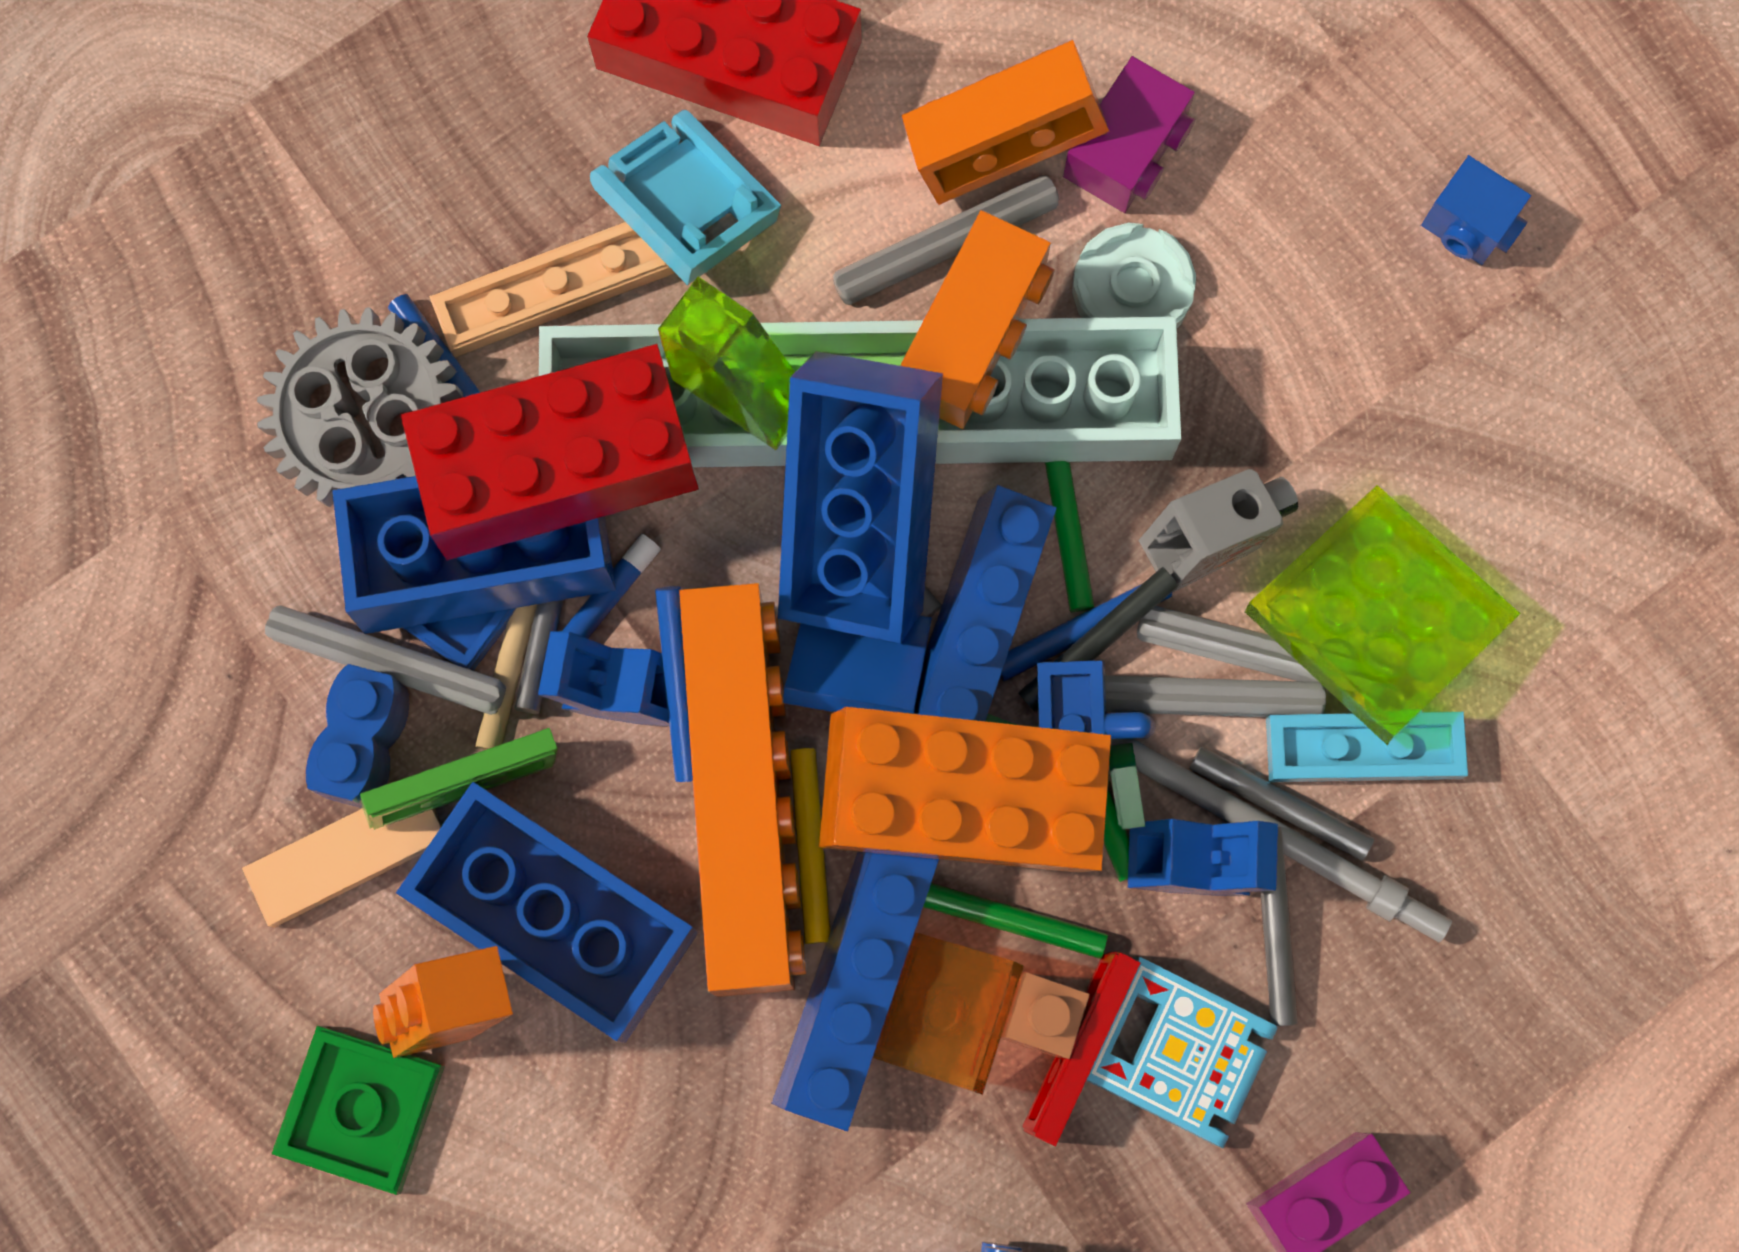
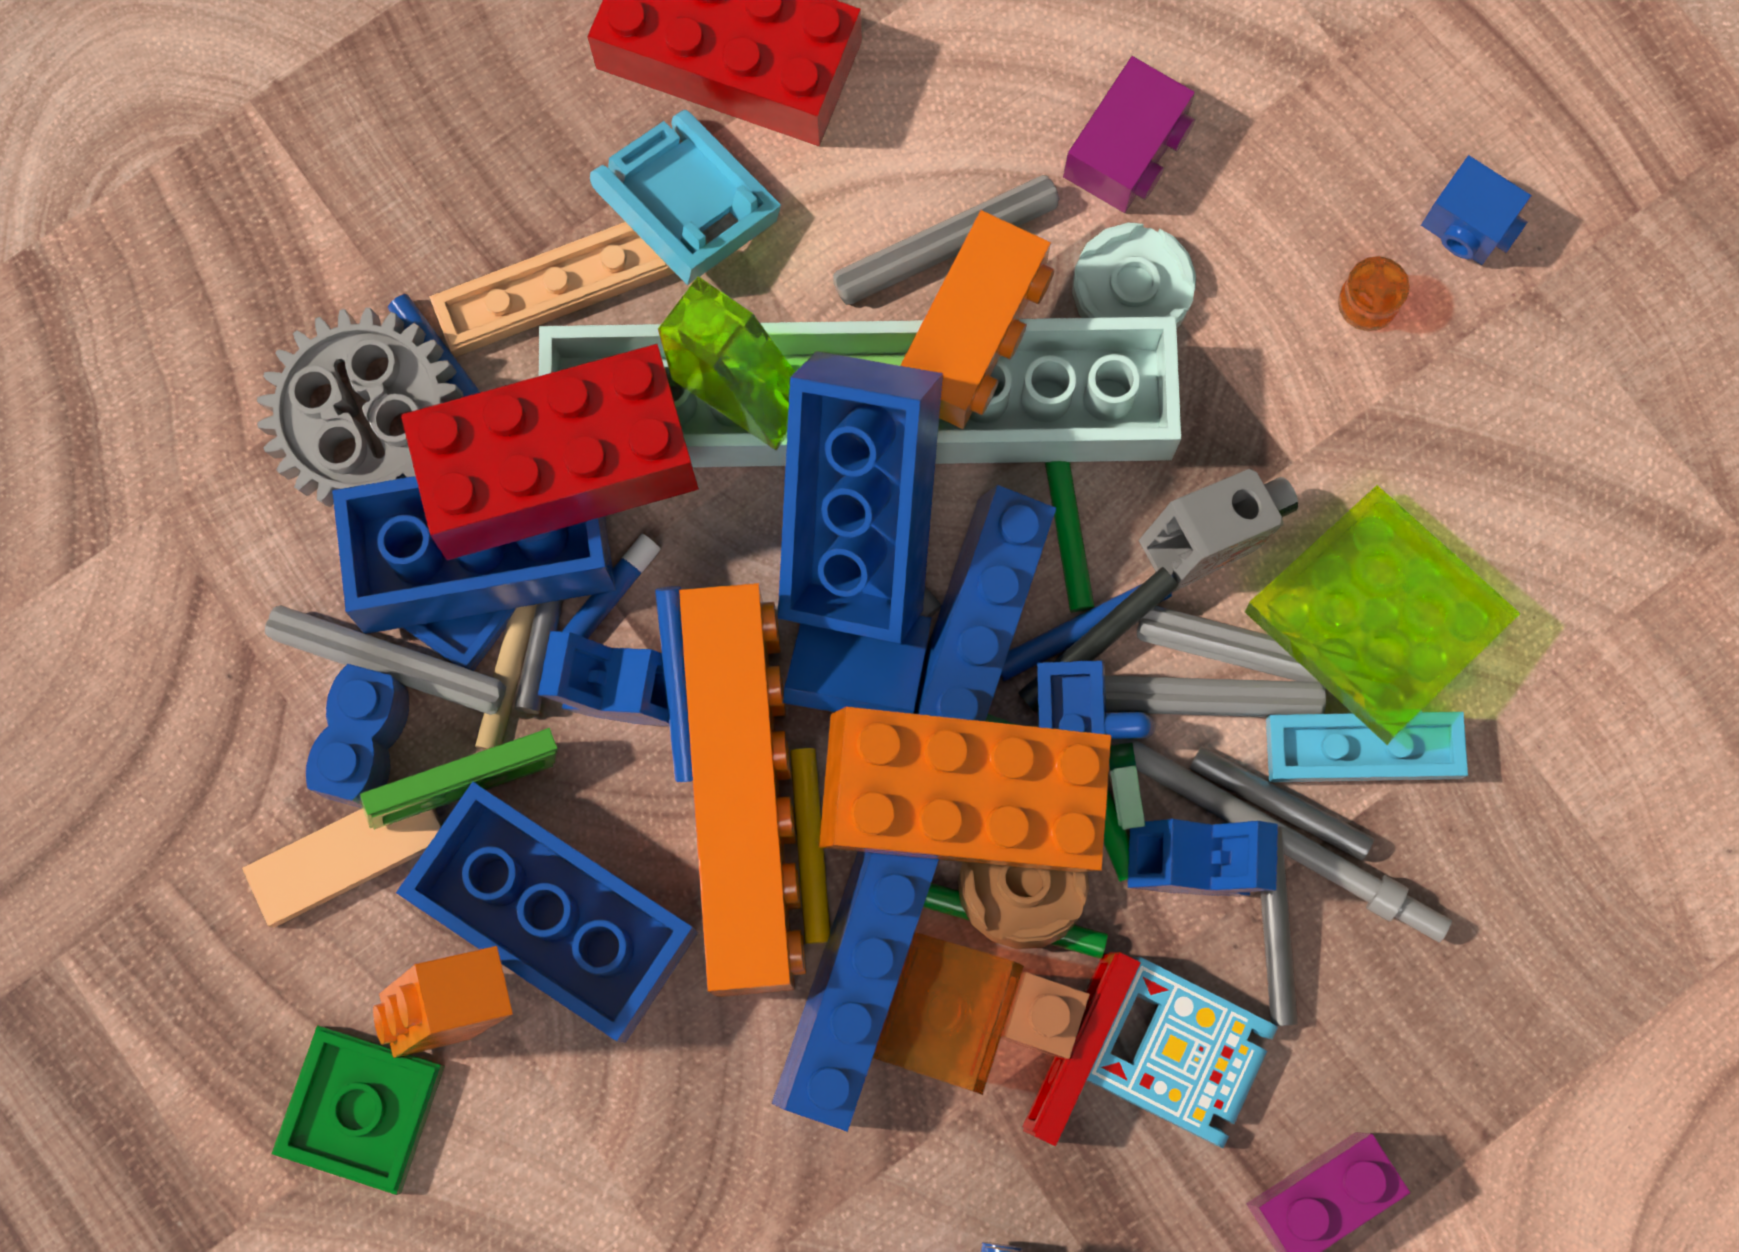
(1004, 123): orange brick -> none
(1021, 903): none -> medium nougat tile
(1380, 280): none -> clear orange wheel

